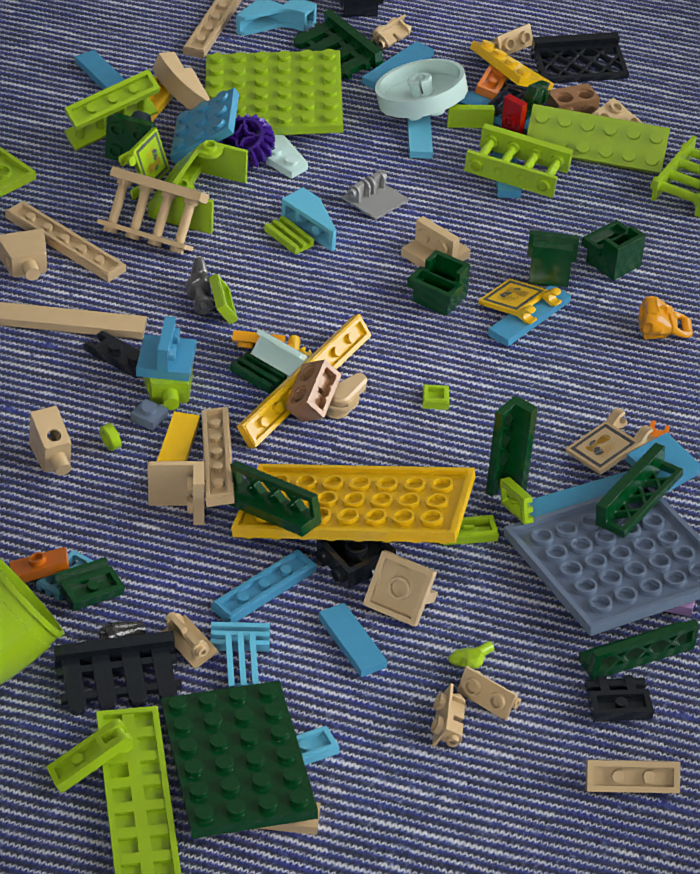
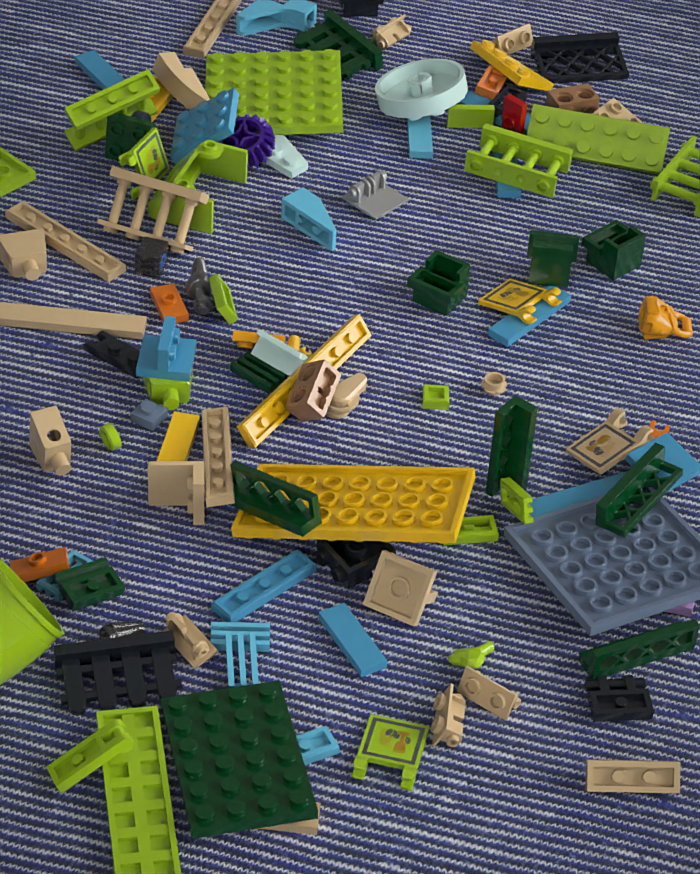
(151, 257): none -> clear smoke brick
(169, 302): none -> orange plate
(292, 233): lime tile -> none
(392, 745): none -> lime flag
(412, 53): dark azure tile -> none
(430, 238): tan bracket -> none
(494, 383): none -> tan plate
(536, 94): dark green plate -> none

